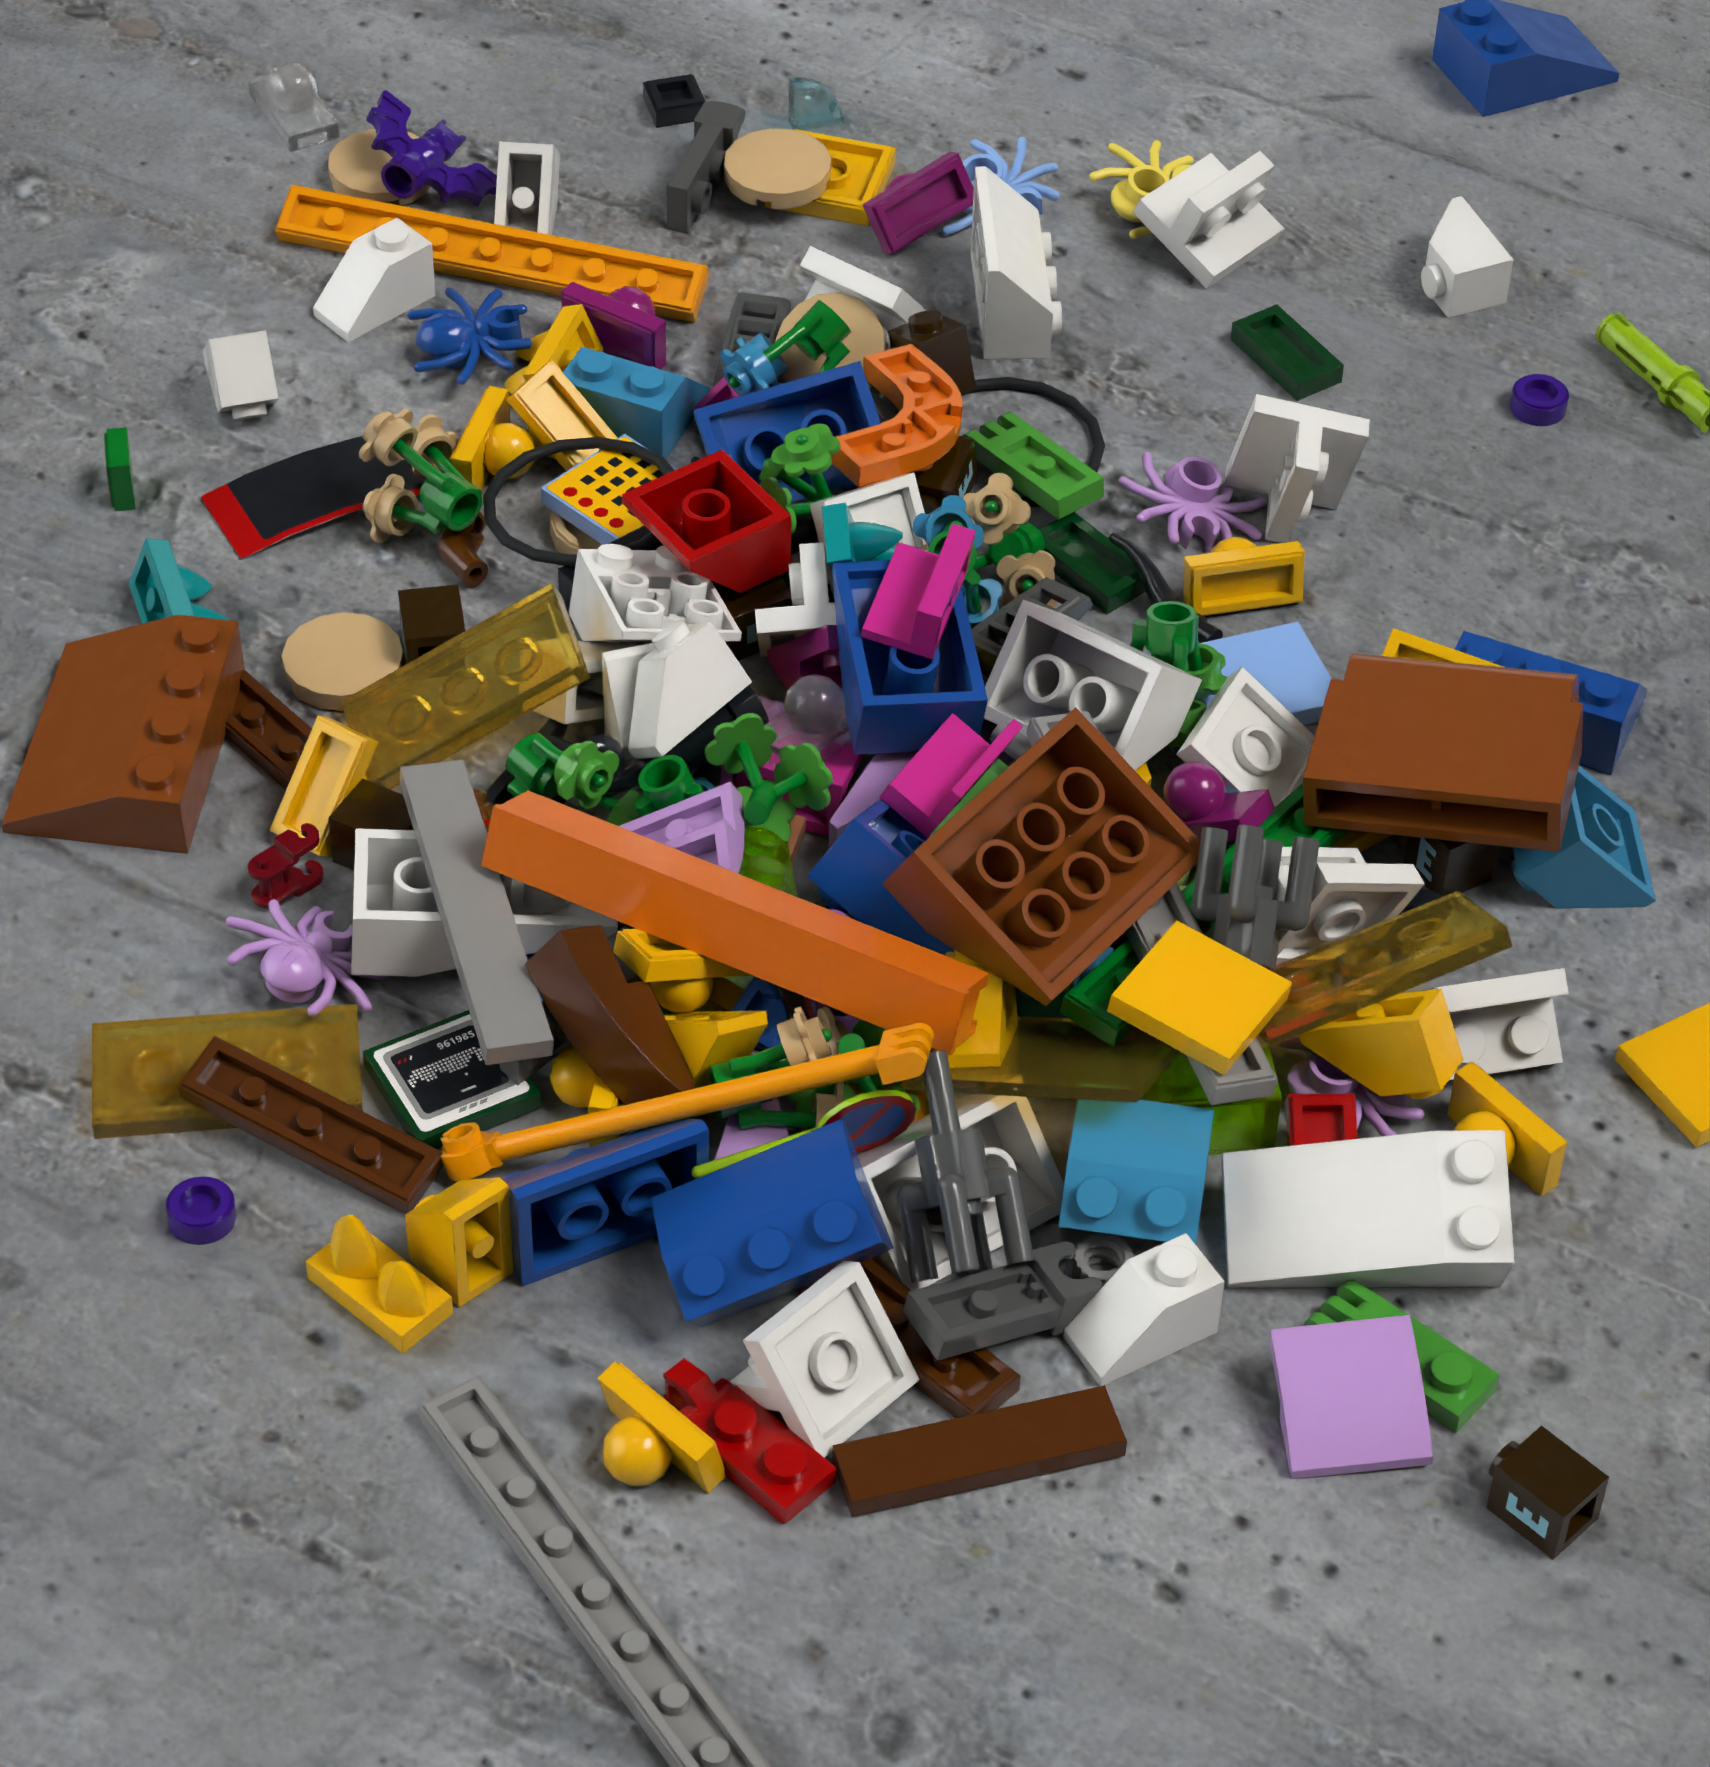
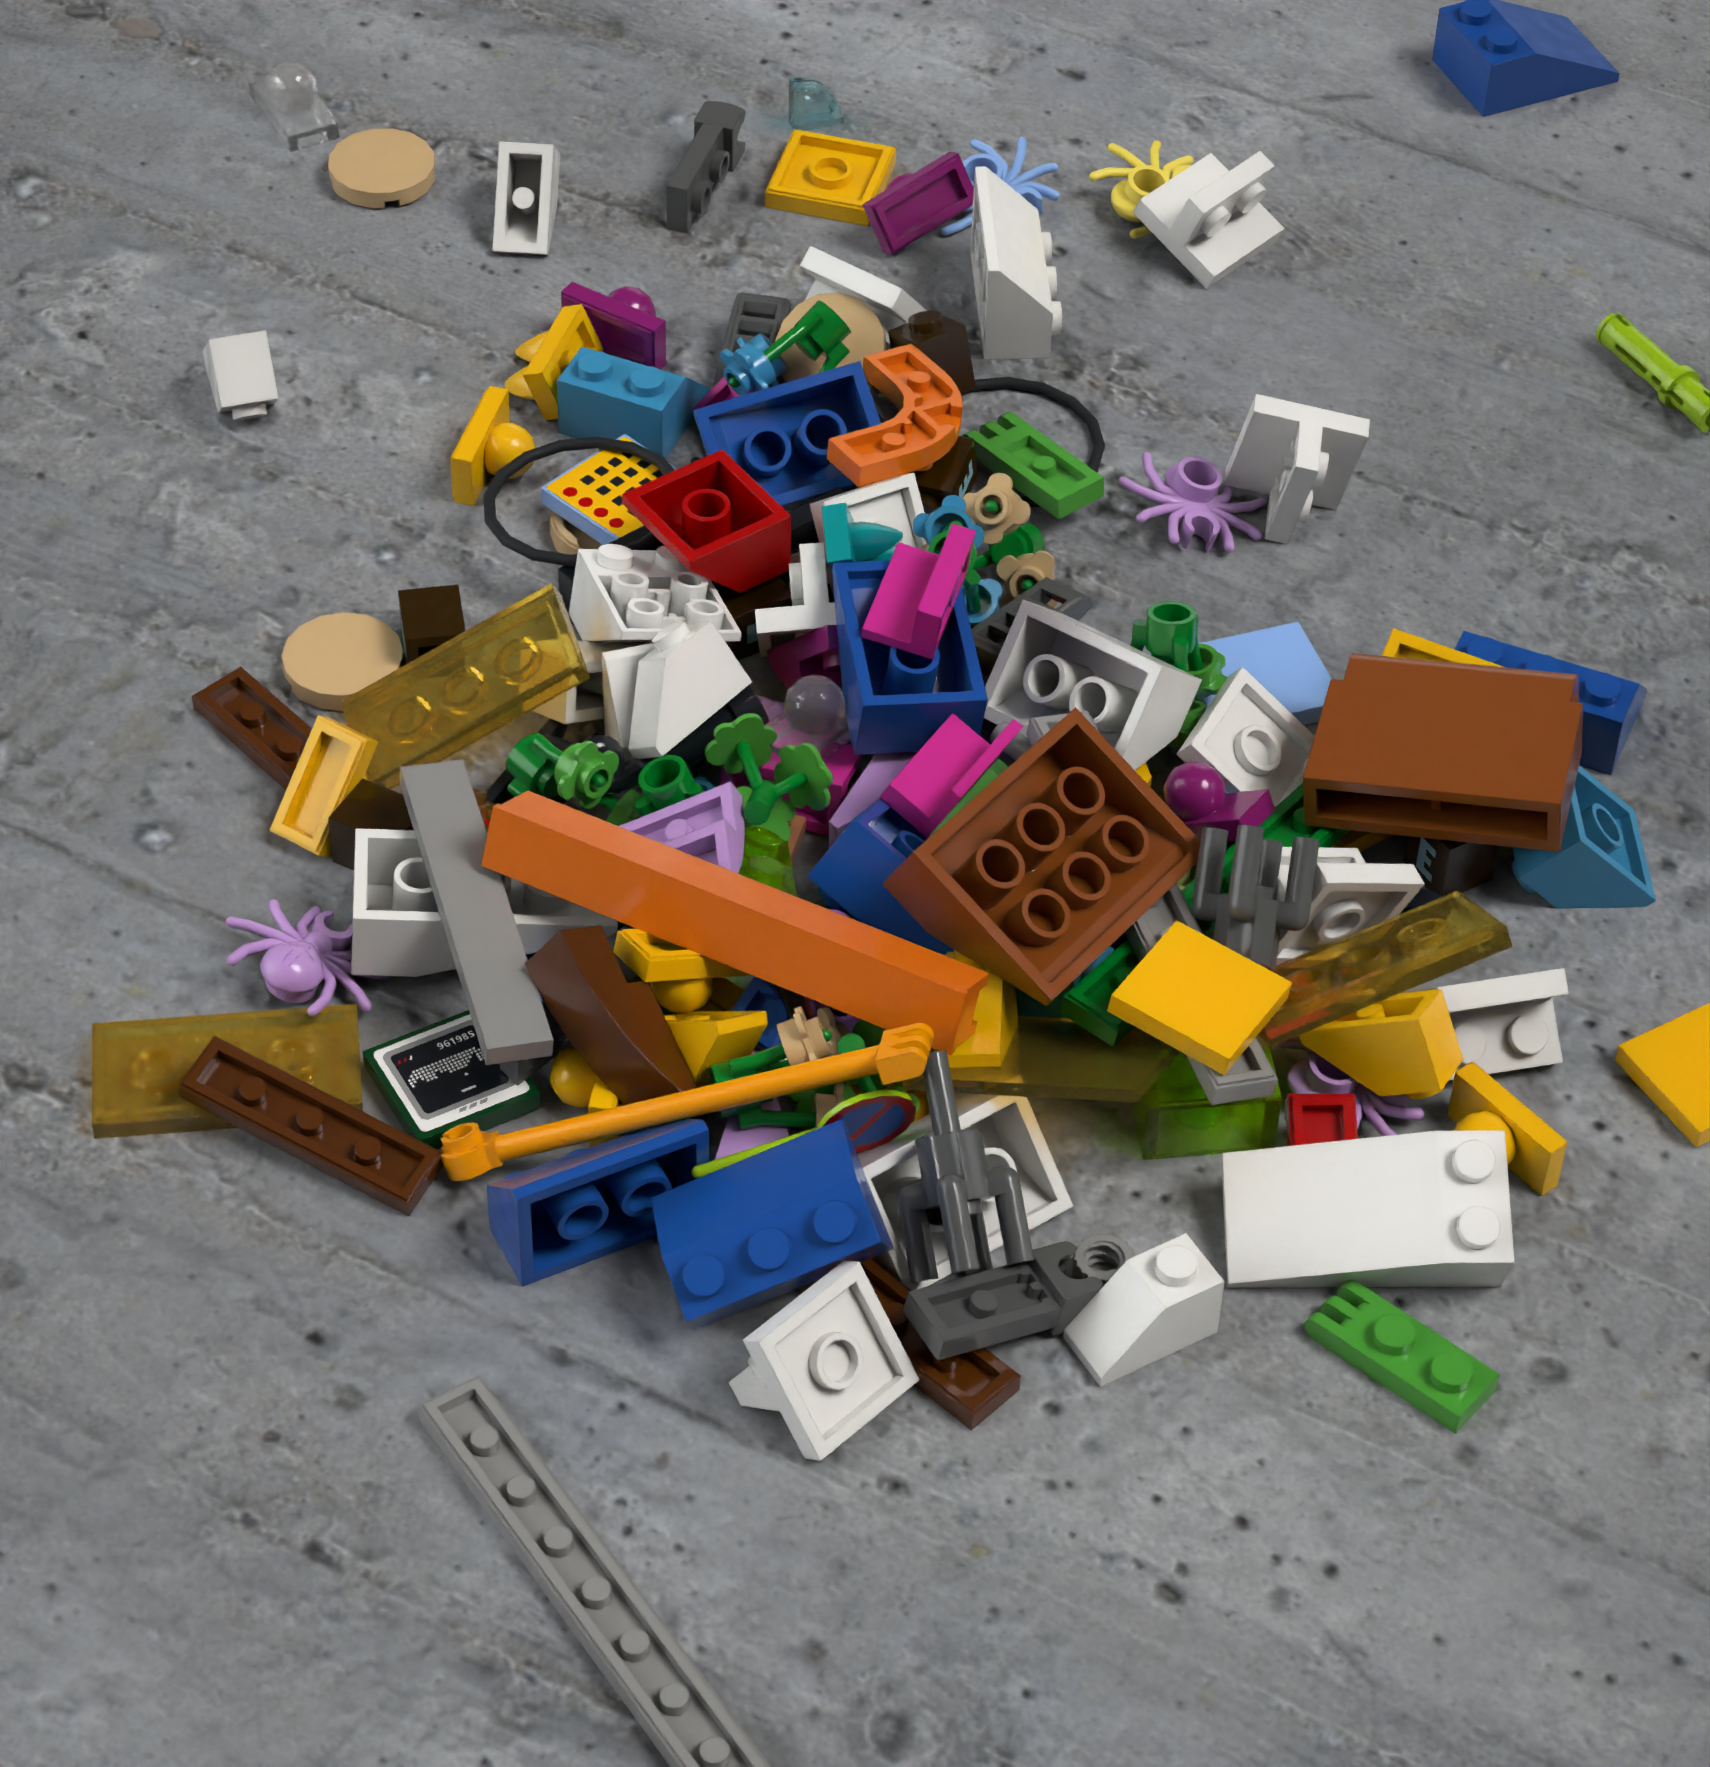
(119, 469): green tile -> none
(130, 735): dark orange slope -> none
(166, 588): teal tile -> none
(201, 1210): dark purple tile -> none
(276, 868): dark red piece -> none
(299, 494): black sticker -> none
(377, 280): white slope -> none
(378, 1285): yellow tile -> none
(422, 159): dark purple animal -> none
(428, 448): plant -> none
(458, 339): blue animal -> none
(460, 551): reddish brown arm -> none
(463, 1237): yellow slope -> none
(497, 251): light orange tile -> none
(557, 412): yellow tile -> none
(653, 1435): yellow tile -> none
(673, 100): black tile -> none
(753, 1444): red hinge -> none
(777, 168): tan tile -> none
(803, 451): bright green plant -> none
(978, 1450): reddish brown tile -> none
(1091, 563): dark green tile -> none
(1136, 1169): dark azure slope -> none
(1156, 587): black animal -> none
(1244, 576): yellow tile -> none
(1287, 352): dark green tile -> none
(1351, 1397): lavender slope -> none
(1465, 263): white slope -> none
(1539, 400): dark purple tile -> none
(1545, 1491): dark brown brick -> none

